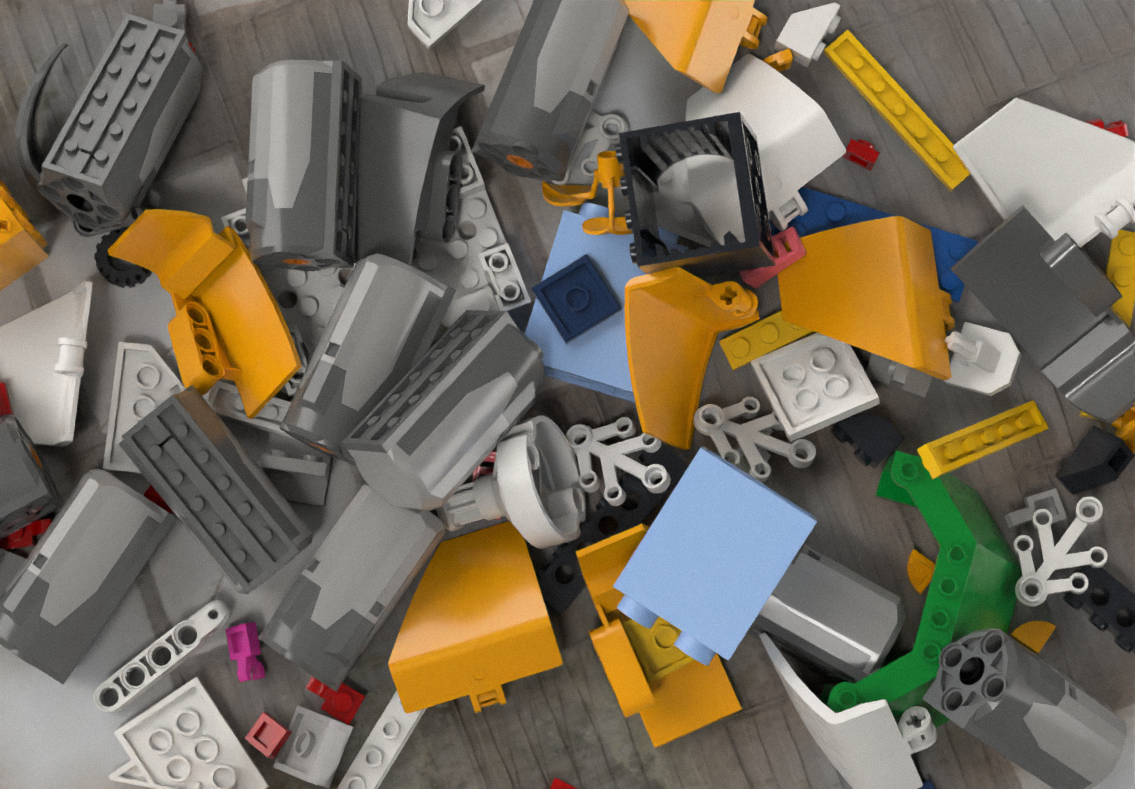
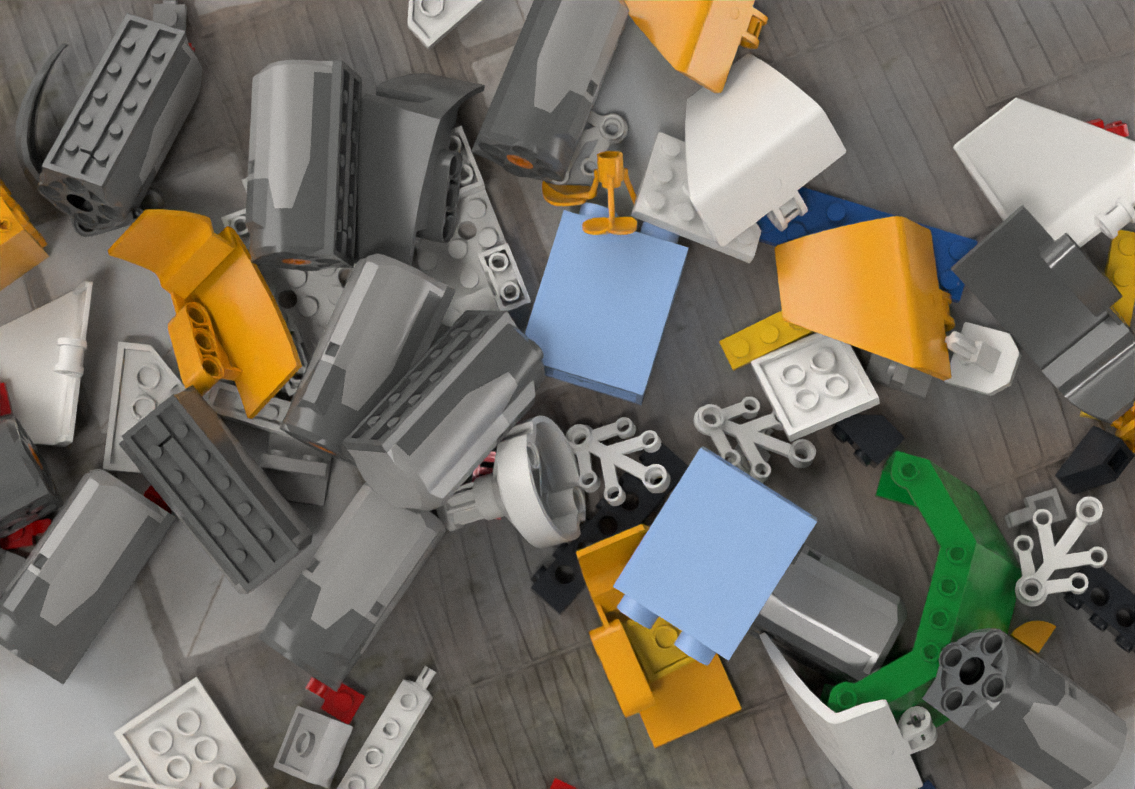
(109, 272): black tyre -> none
(146, 660): white piece -> none
(243, 647): dark pink plate -> none
(268, 735): plate -> none
(473, 623): light orange panel -> none
(576, 299): dark blue tile -> none
(652, 151): black piece -> none
(669, 342): light orange panel -> none
(758, 276): coral slope -> none
(780, 61): light orange tile -> none
(806, 32): white slope -> none
(861, 153): red plate -> none
(897, 109): yellow plate -> none
(919, 571): light orange tile -> none
(982, 439): yellow plate -> none

